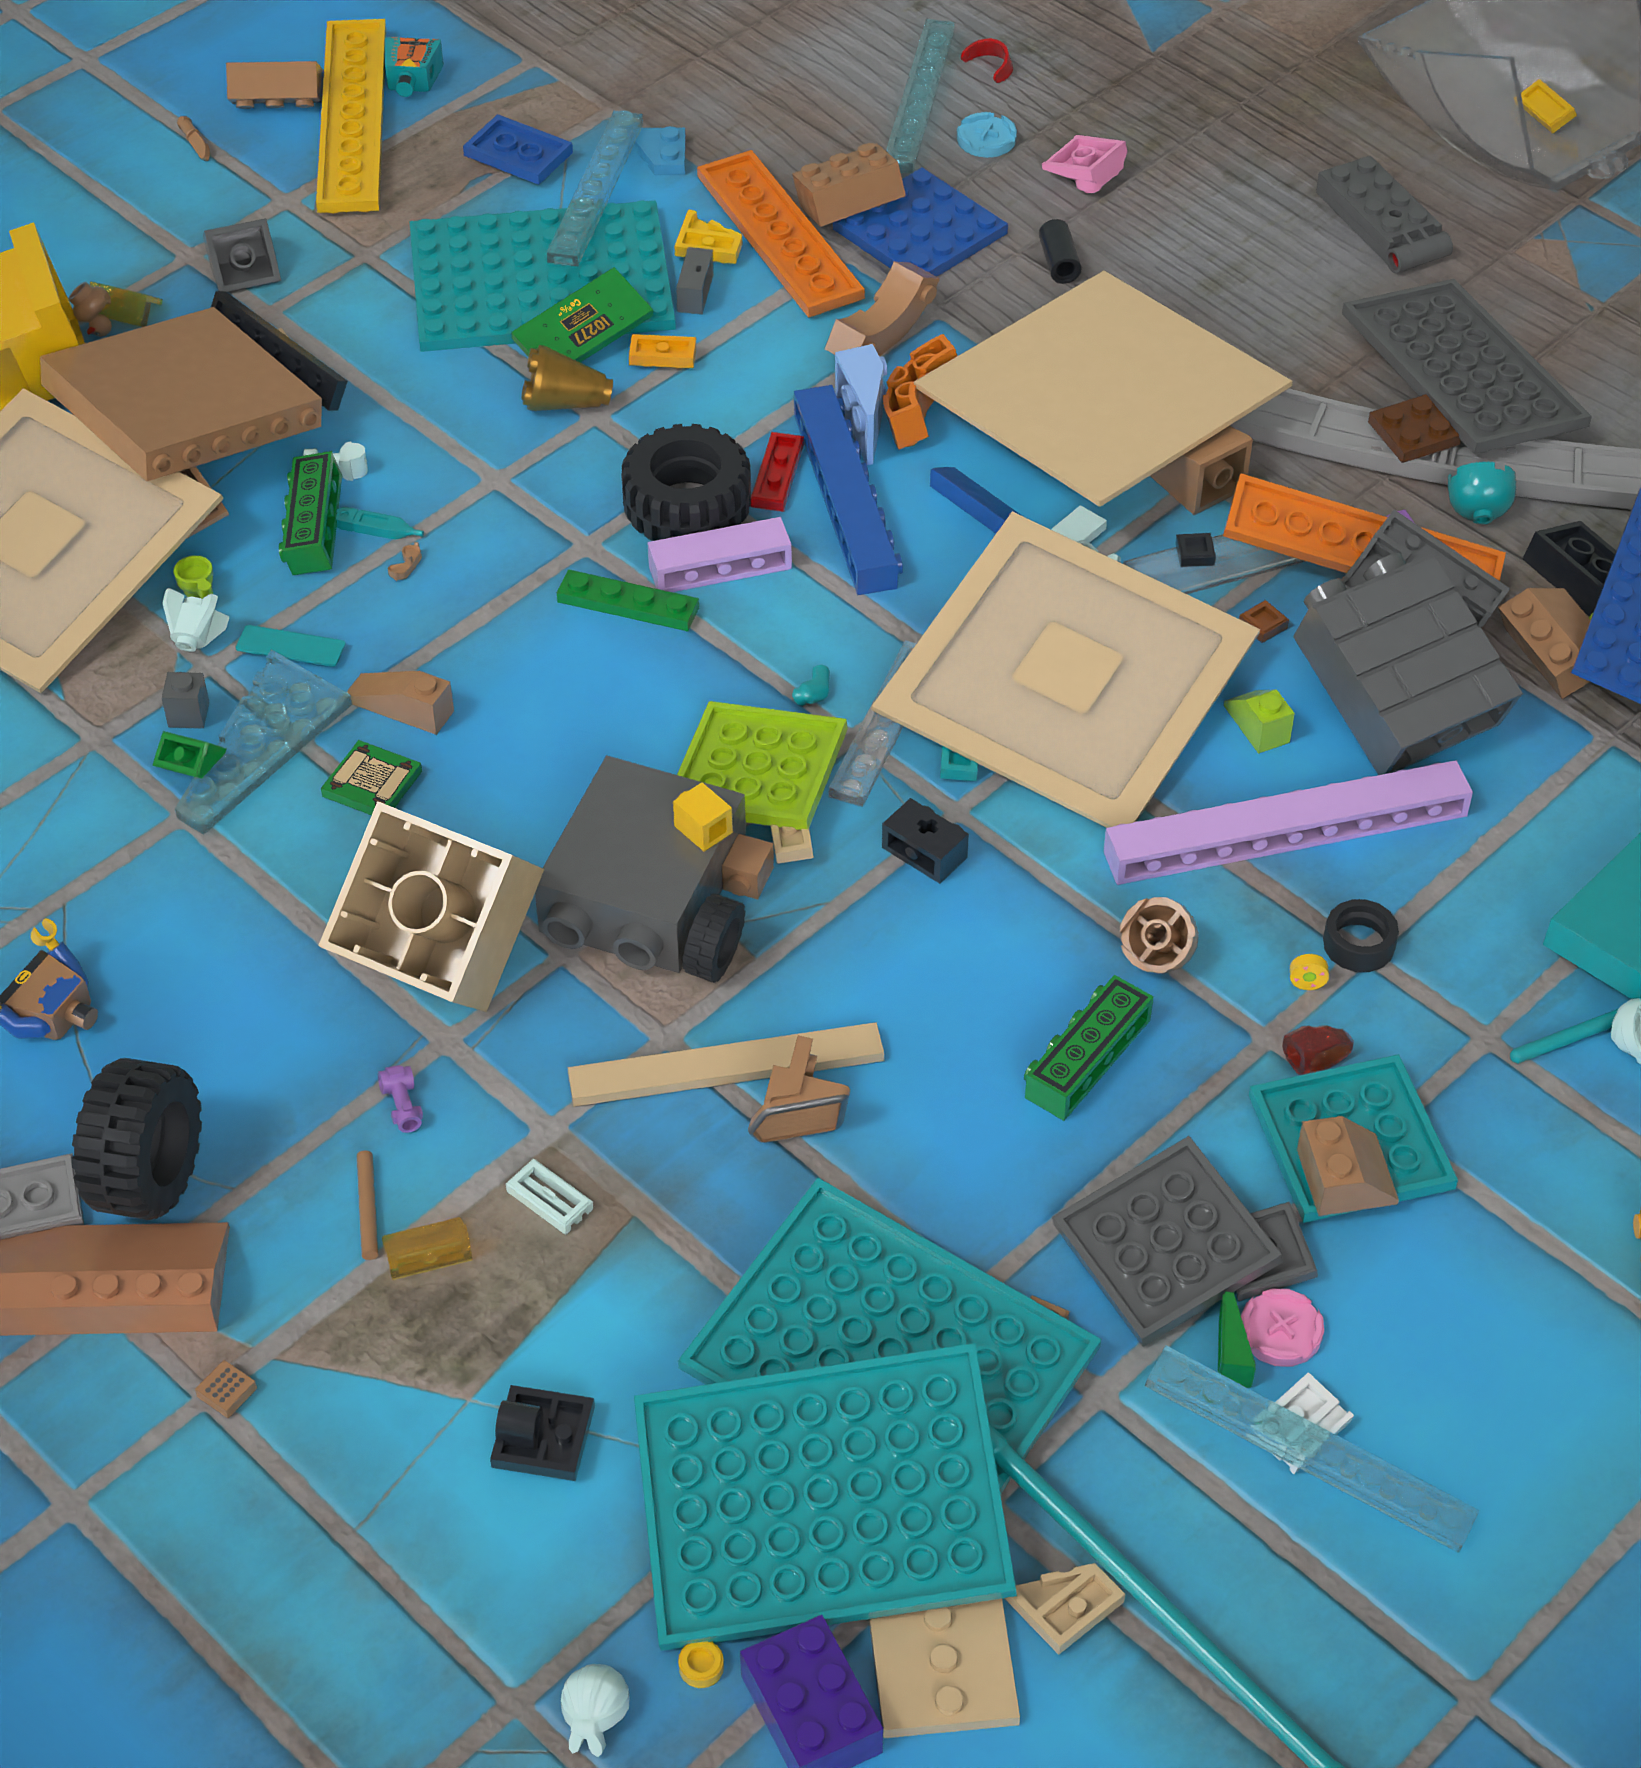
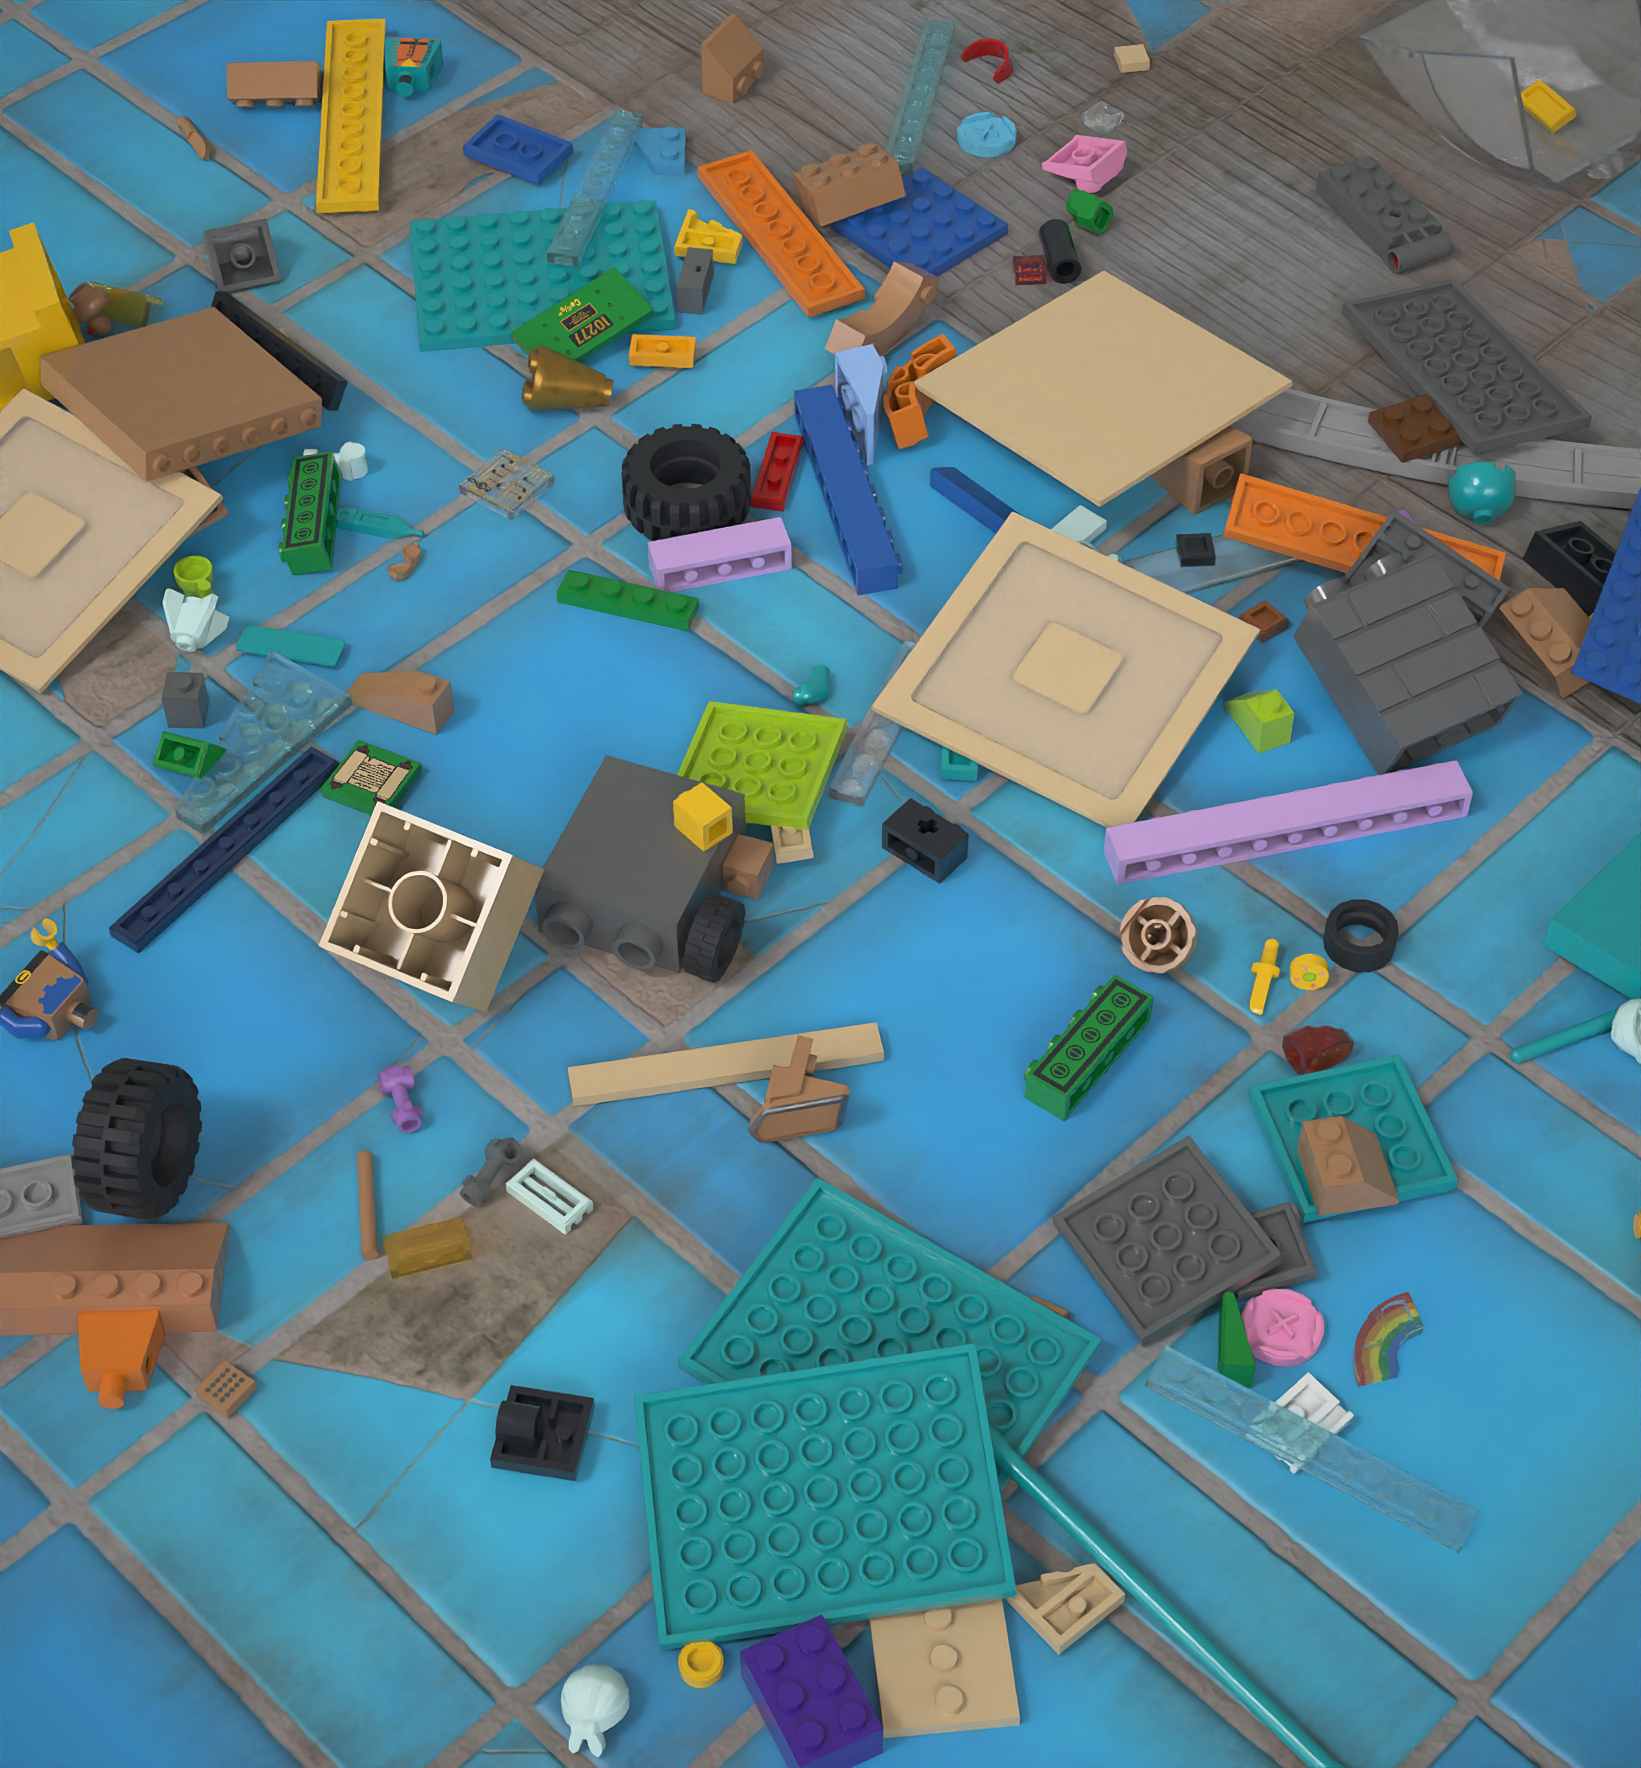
(118, 1352): none -> orange torso
(223, 850): none -> dark blue tile
(497, 1154): none -> dark grey bar
(506, 484): none -> clear tile
(730, 60): none -> medium nougat slope
(1029, 270): none -> clear red tile
(1089, 211): none -> green rock
(1102, 118): none -> clear plate
(1131, 58): none -> tan tile
(1264, 971): none -> yellow piece
(1382, 1337): none -> clear light blue tile

